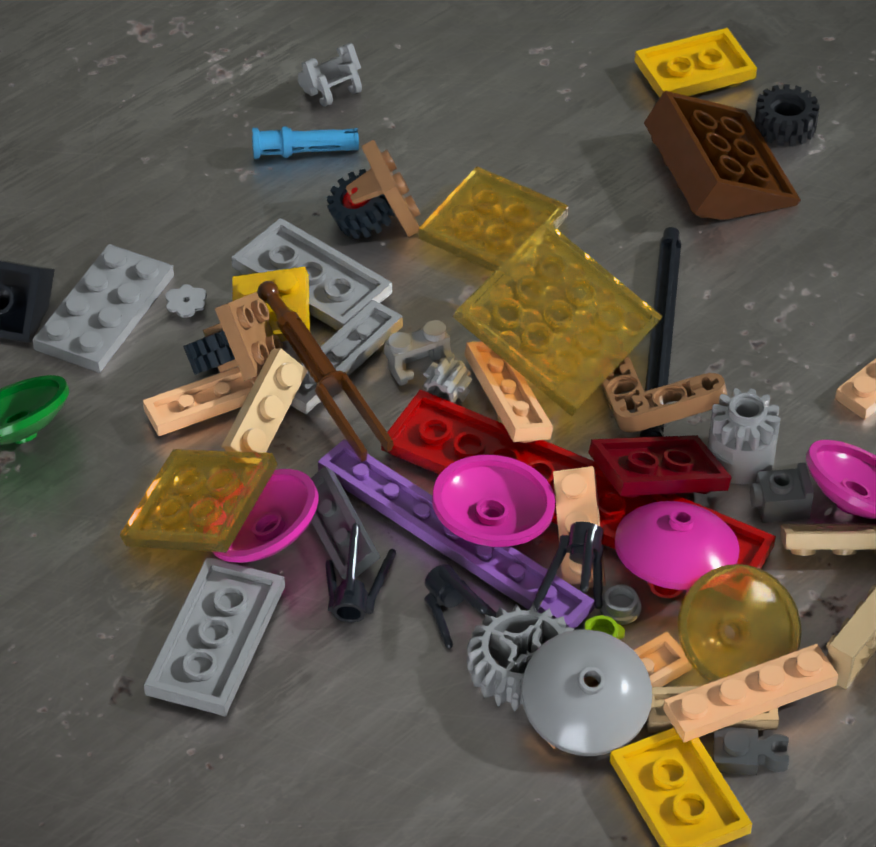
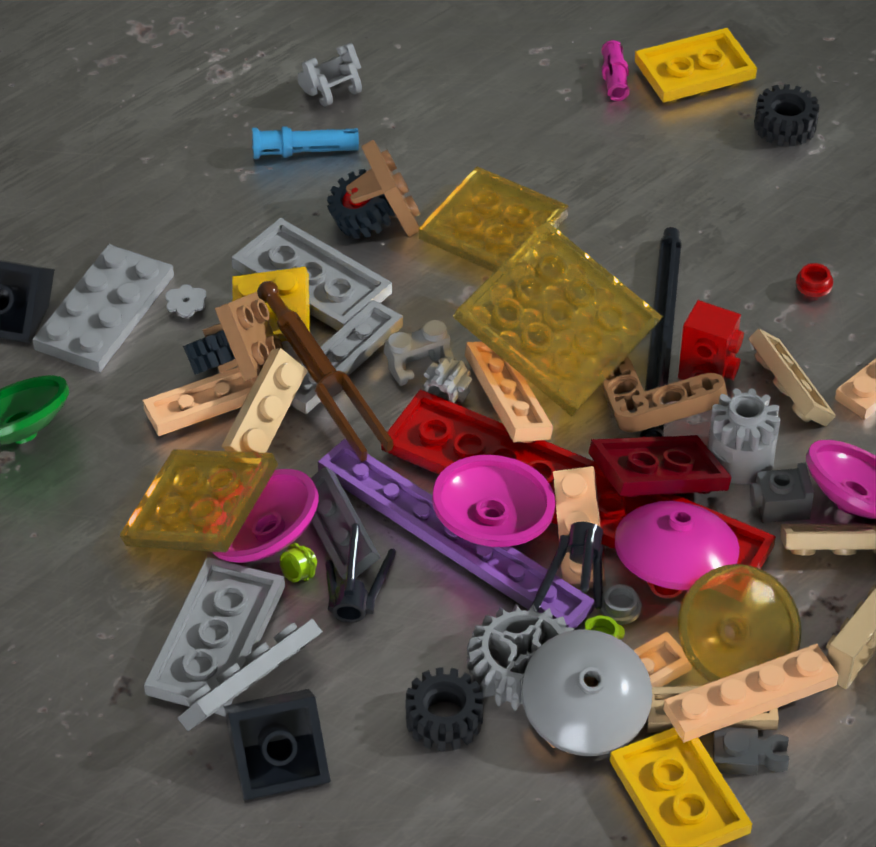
(237, 680): none -> light grey plate
(277, 743): none -> black slope
(298, 563): none -> lime plate
(449, 689): none -> black tyre
(450, 590): black plant -> none
(615, 70): none -> dark pink pin
(710, 342): none -> red brick
(718, 158): reddish brown slope -> none
(791, 378): none -> tan plate
(814, 280): none -> red plate

